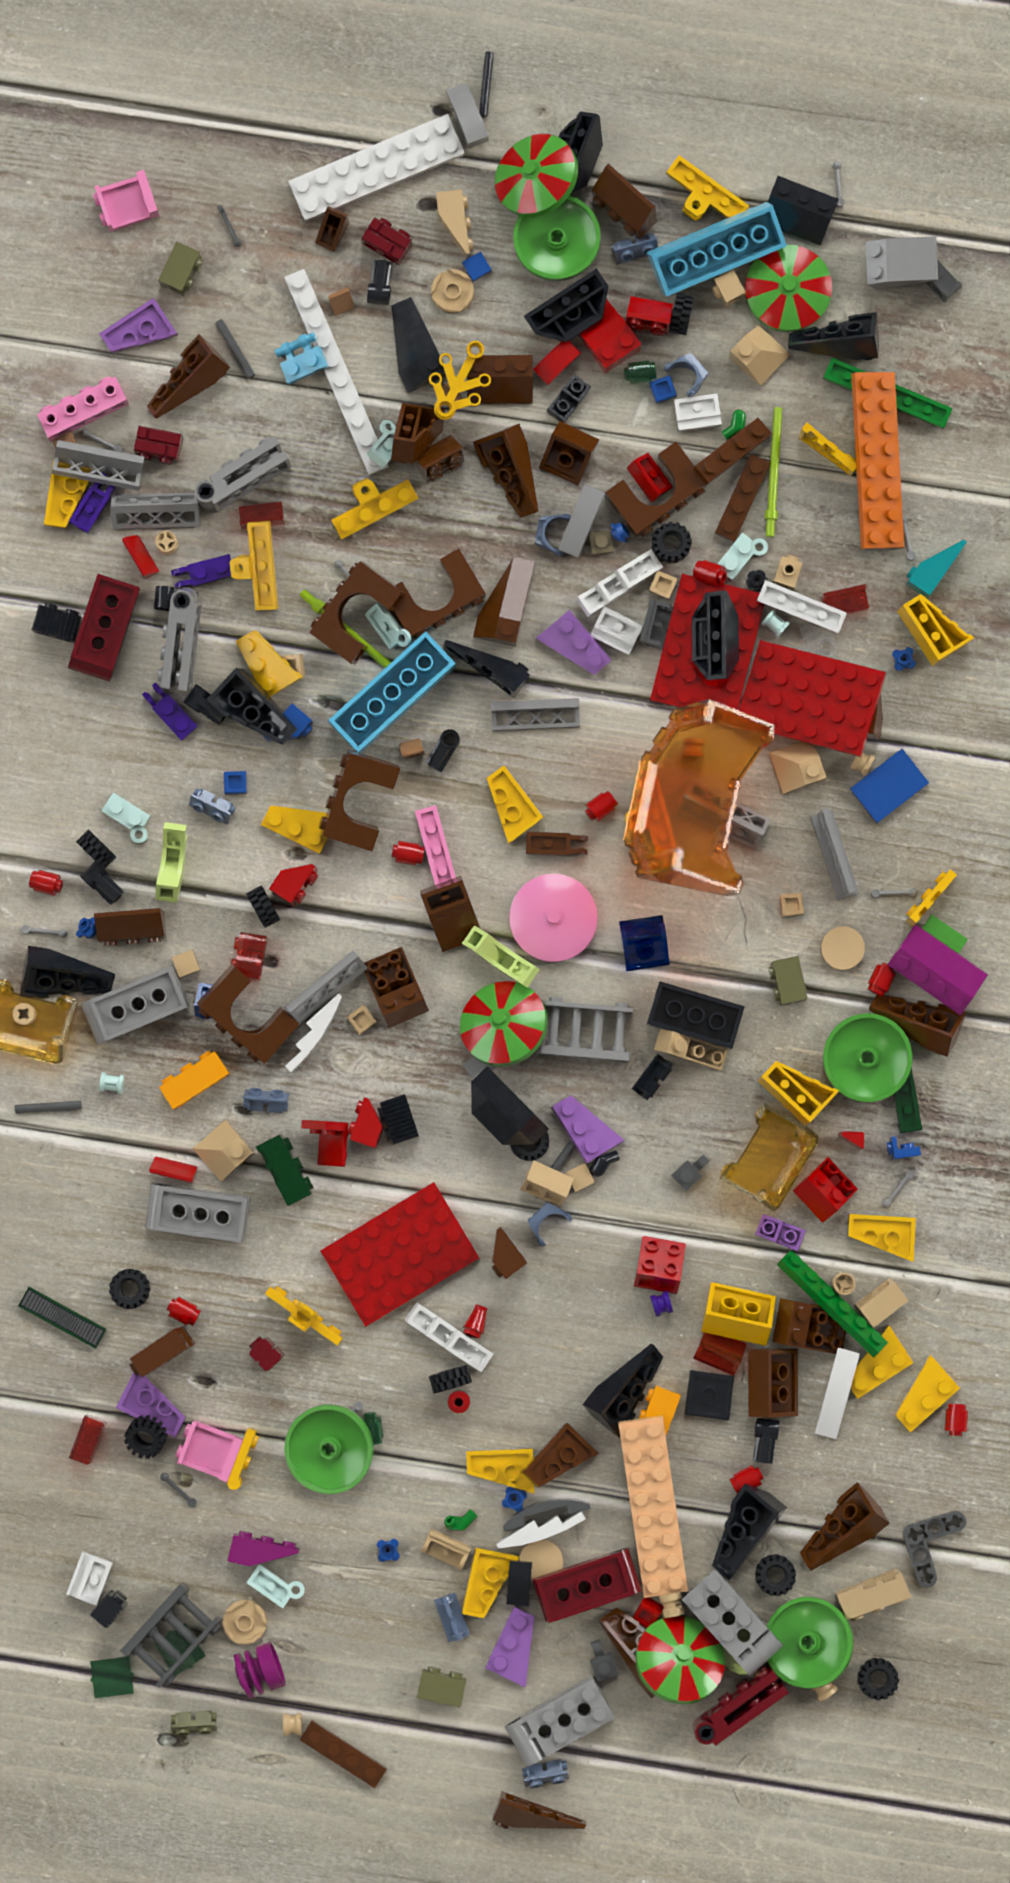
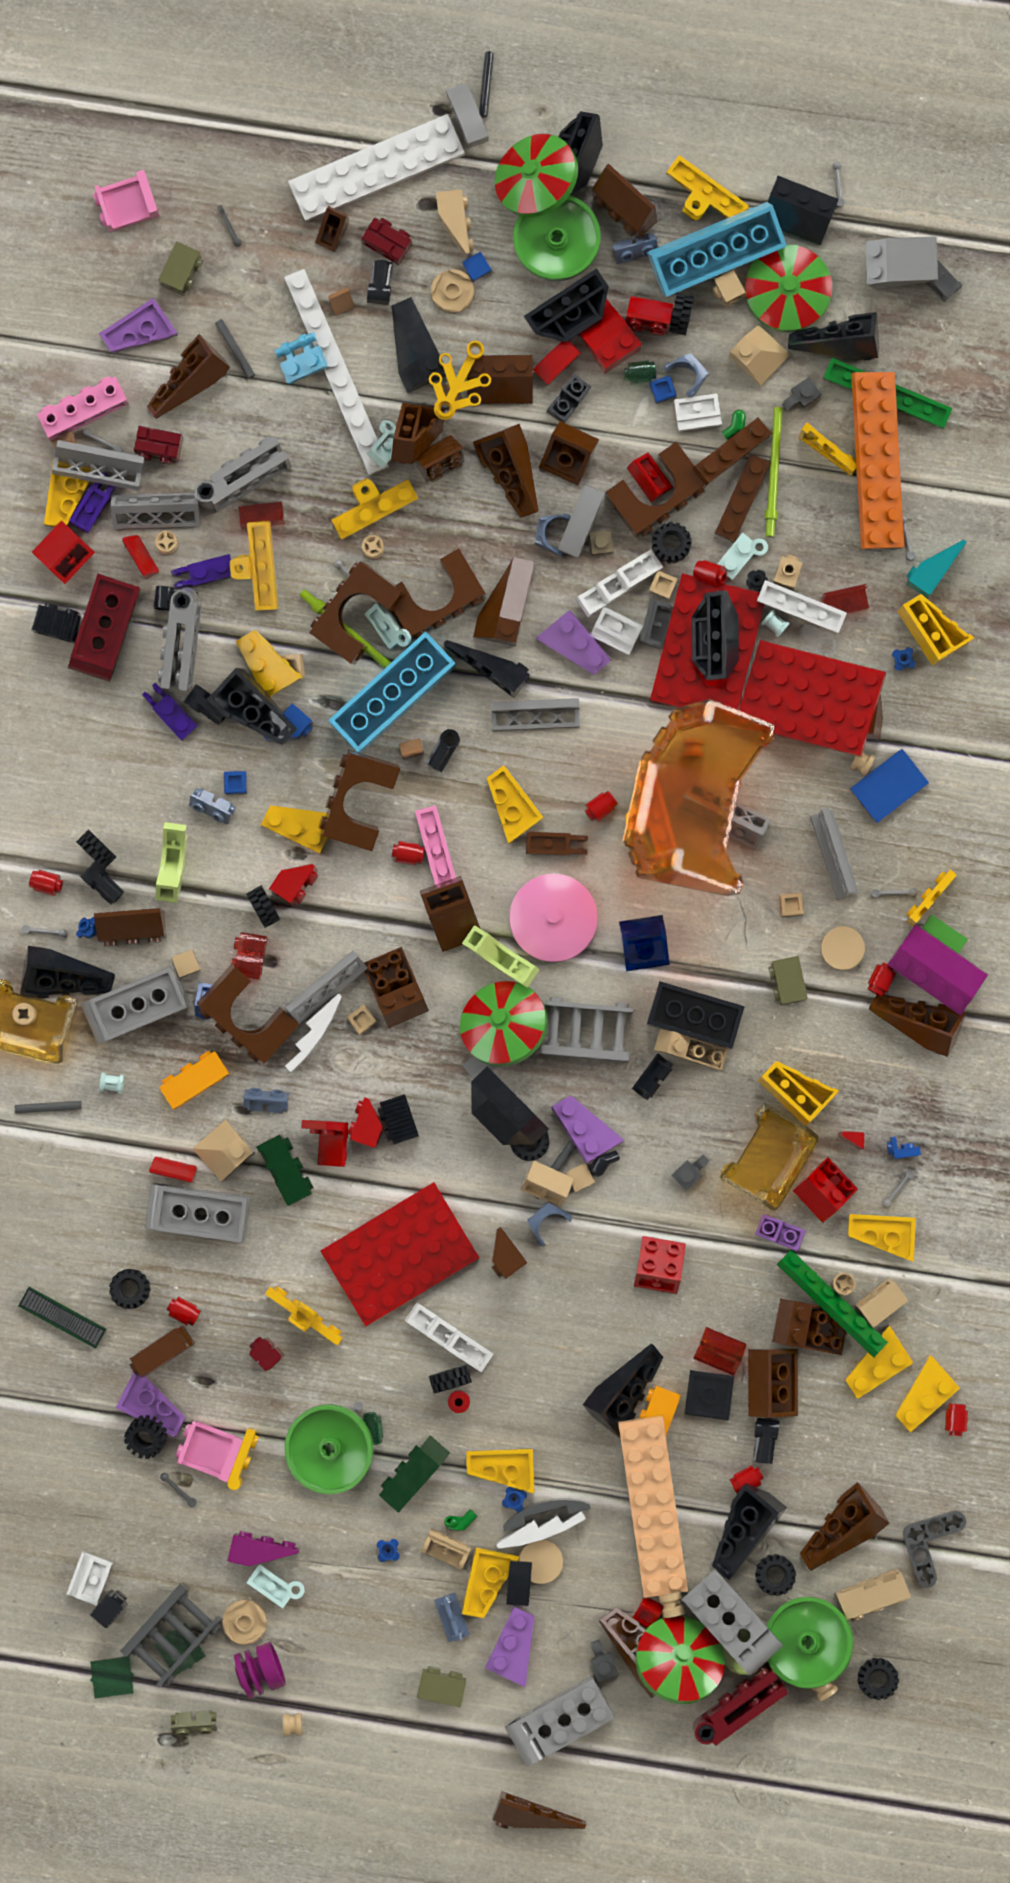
(63, 552): none -> red slope
(87, 1439): clear red brick -> none
(128, 816): light aqua hinge -> none
(343, 1754): reddish brown plate -> none
(370, 544): none -> tan wheel
(413, 1473): none -> dark green wedge
(476, 1322): red cone -> none
(553, 1774): sand blue hinge -> none
(559, 1455): reddish brown wing -> none
(620, 532): blue plate -> none
(621, 1584): dark red hinge -> none
(661, 1303): dark purple wheel -> none
(738, 1314): yellow slope -> none
(797, 766): tan slope -> none
(803, 394): none -> dark grey plate
(837, 1393): white slope -> none
(867, 1057): bright green dish -> none
(907, 1106): dark green tile -> none

